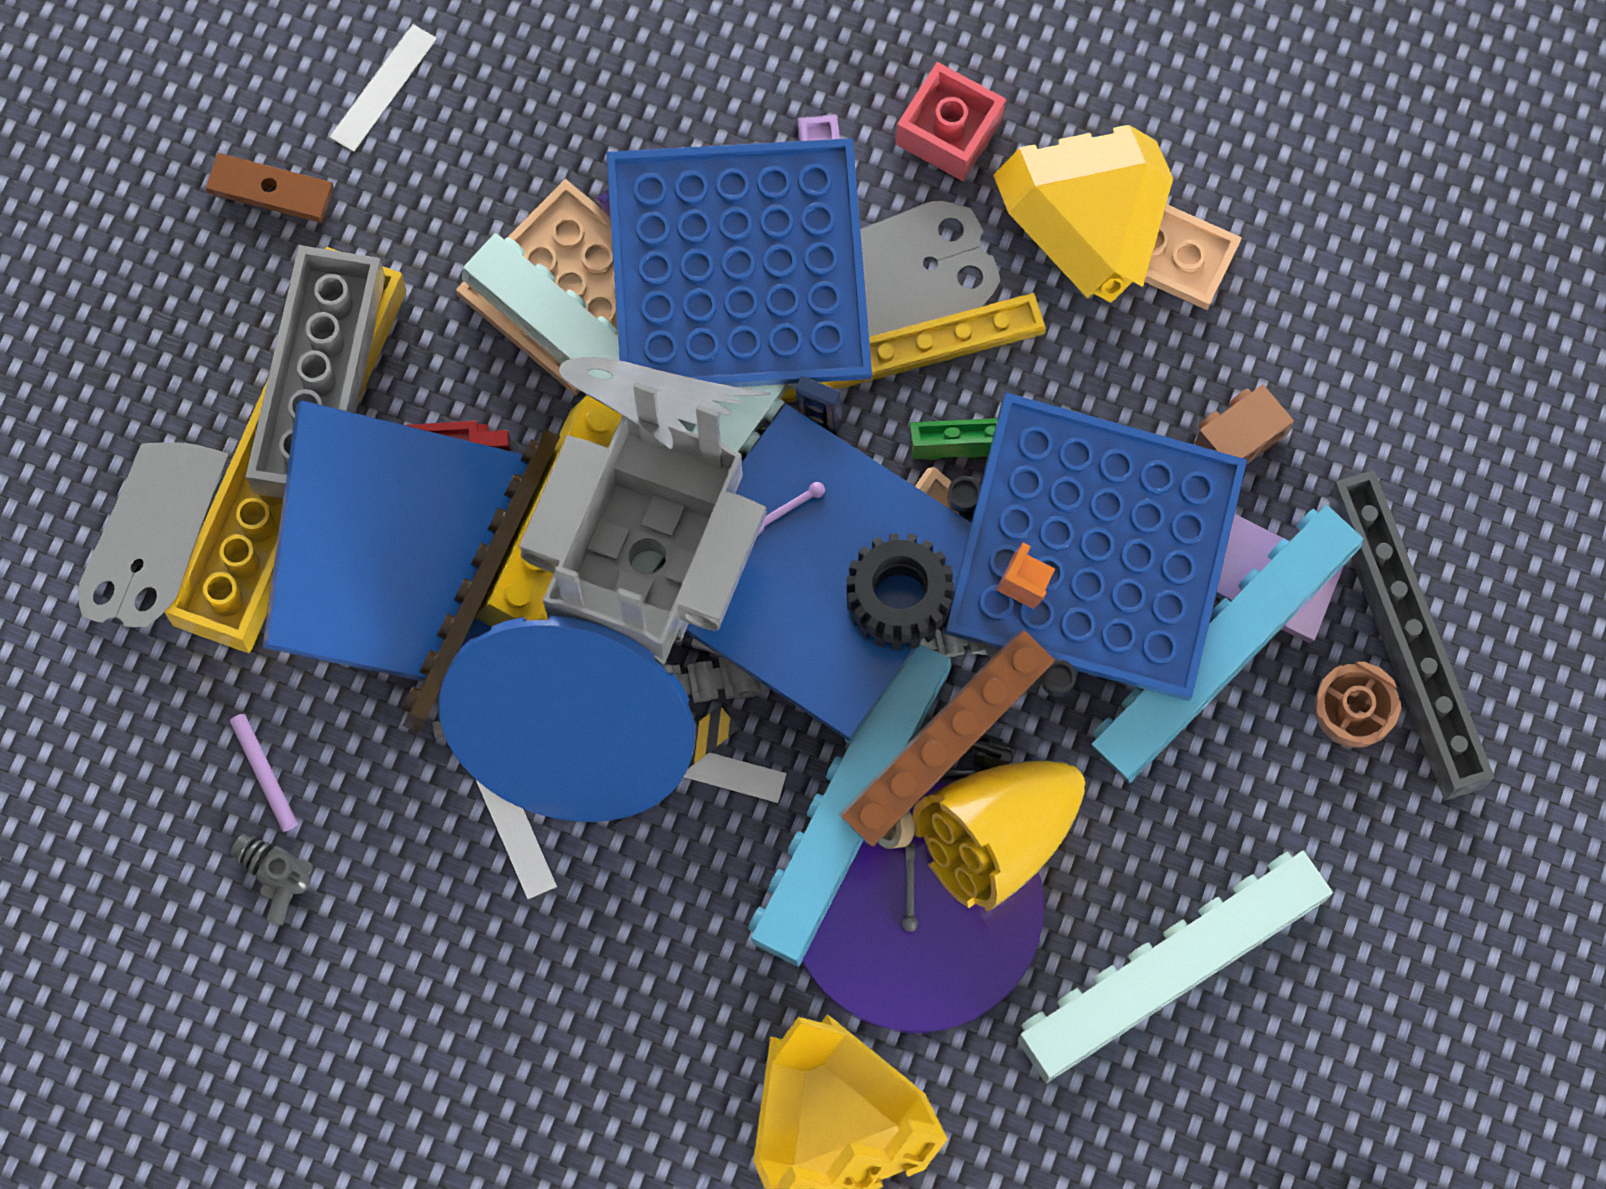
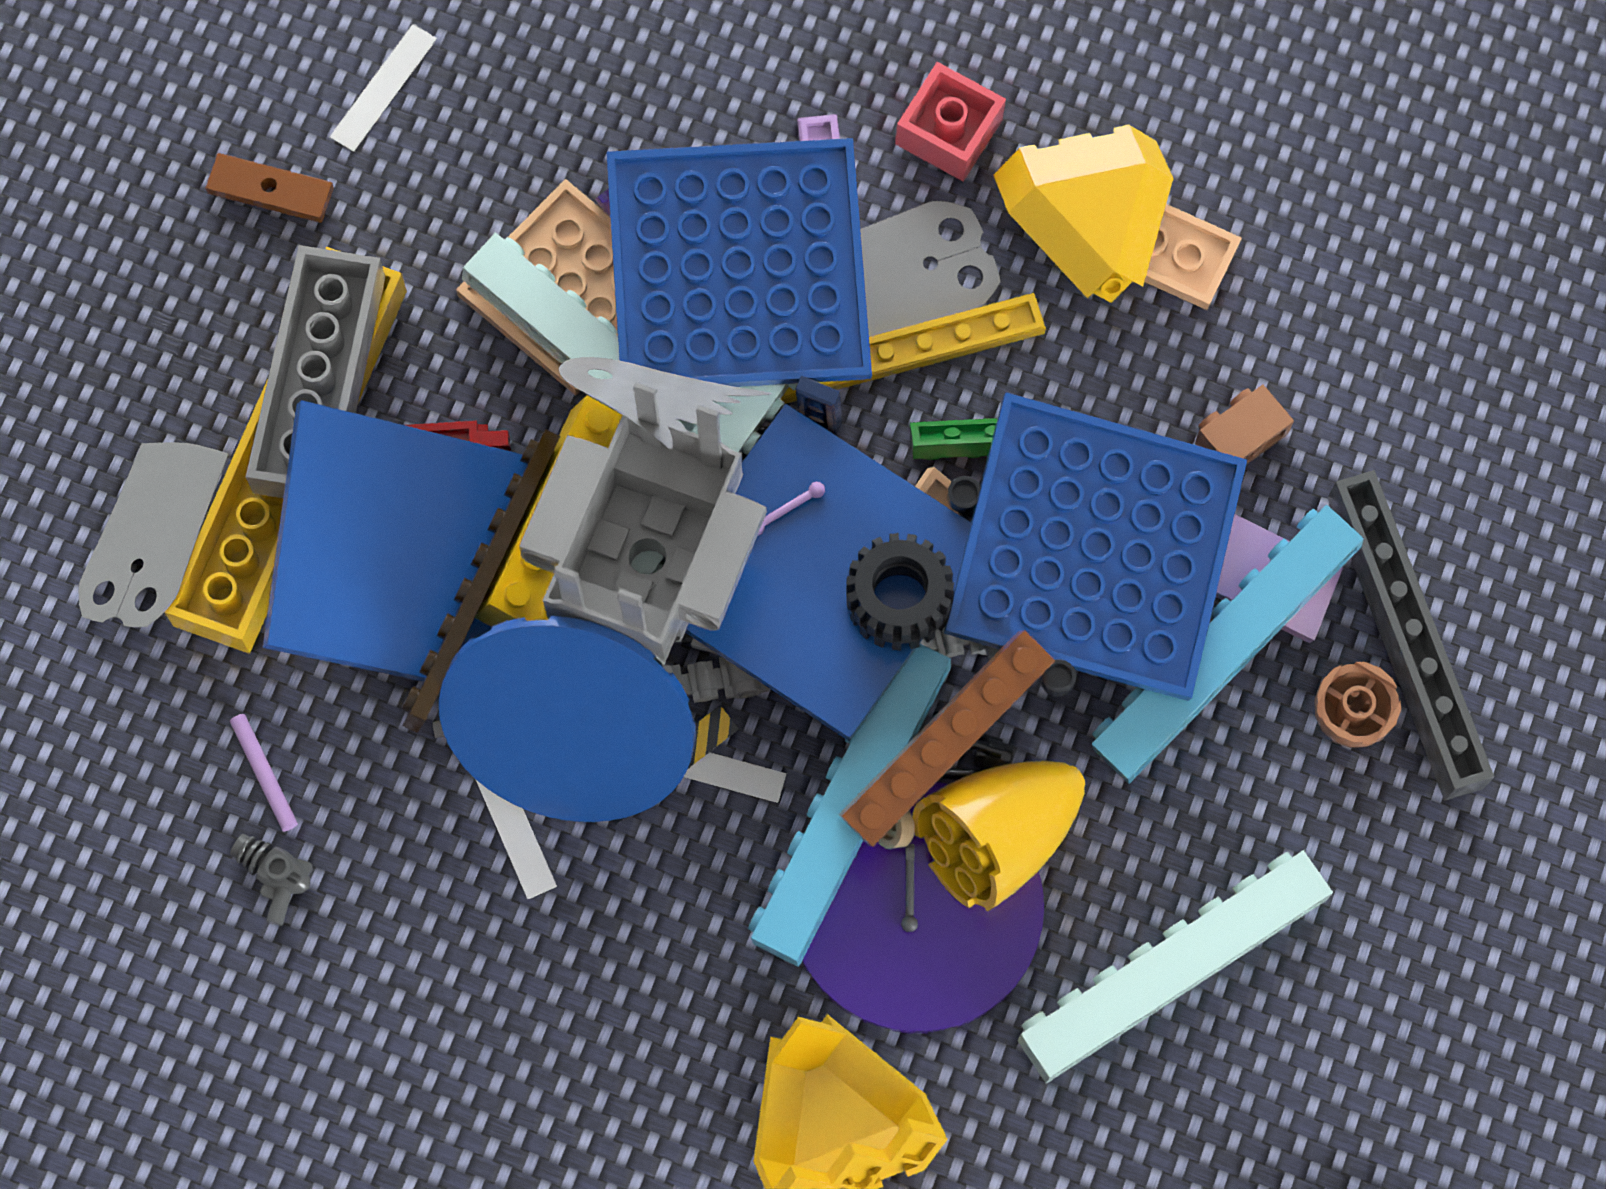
(1025, 578): orange panel -> none

